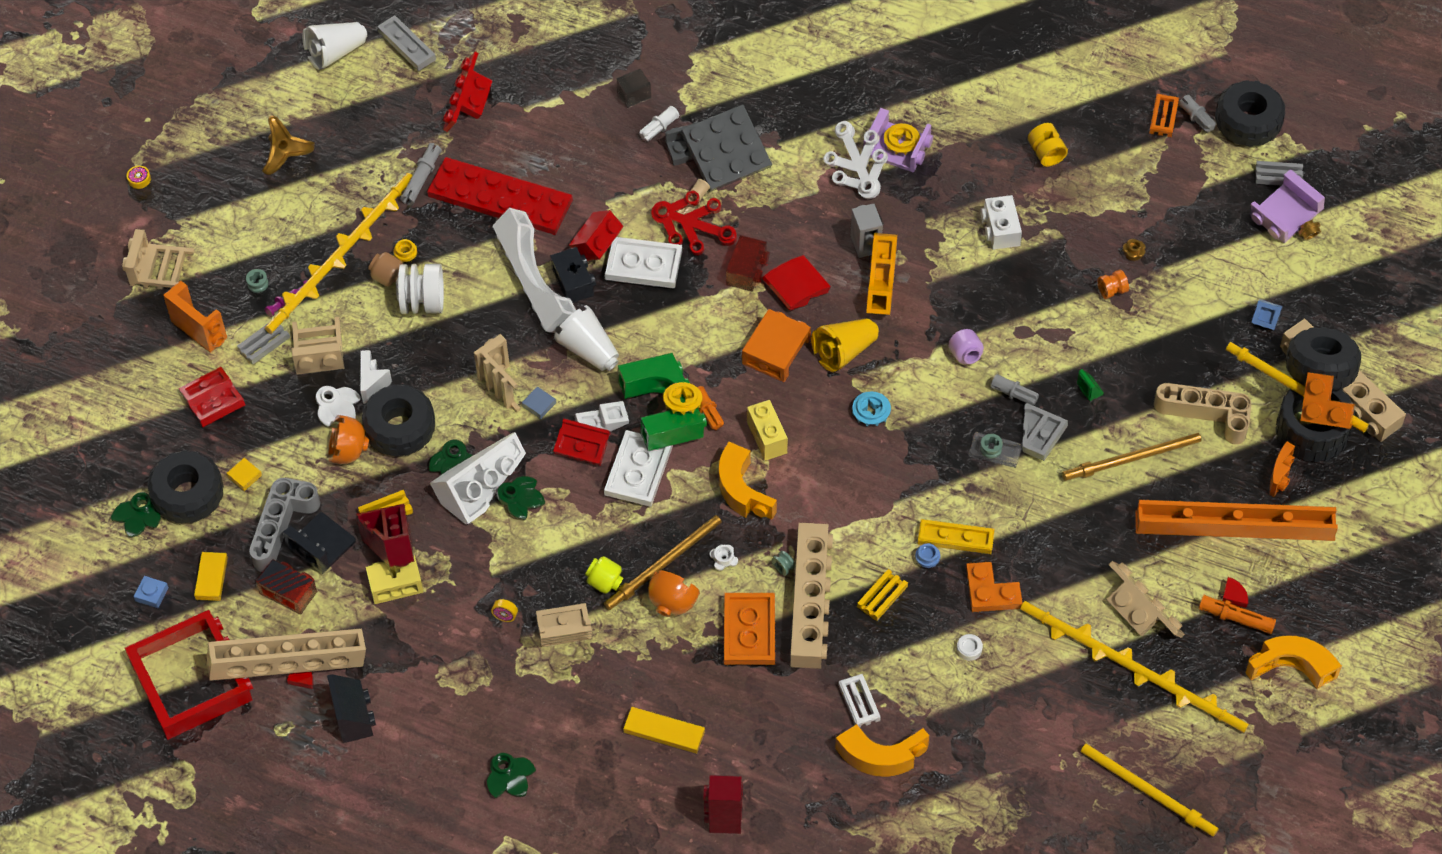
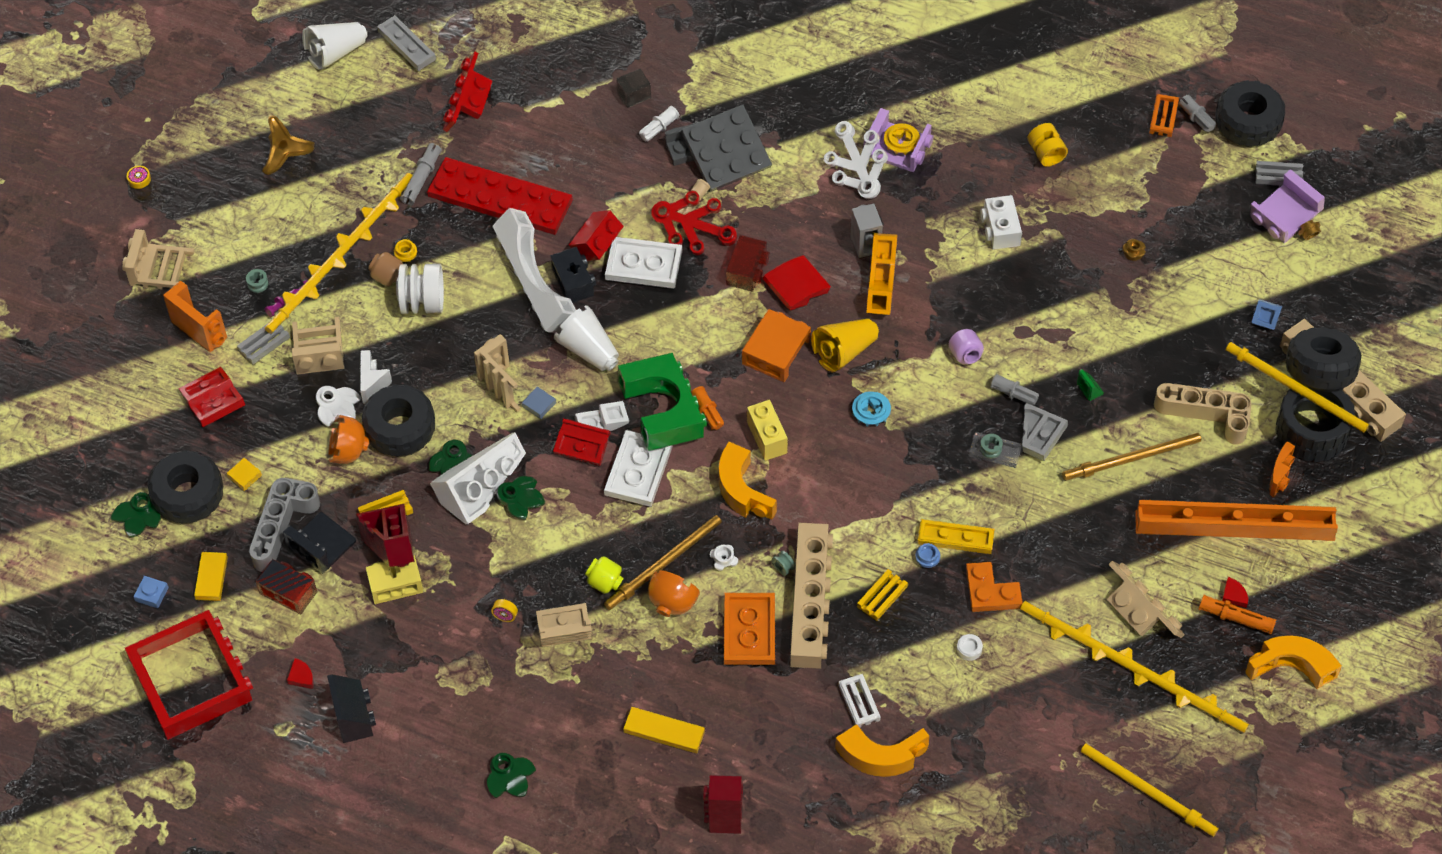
(285, 654): tan brick -> none
(692, 396): yellow gear -> none
(1112, 284): orange wheel -> none
(1318, 406): orange plate -> none

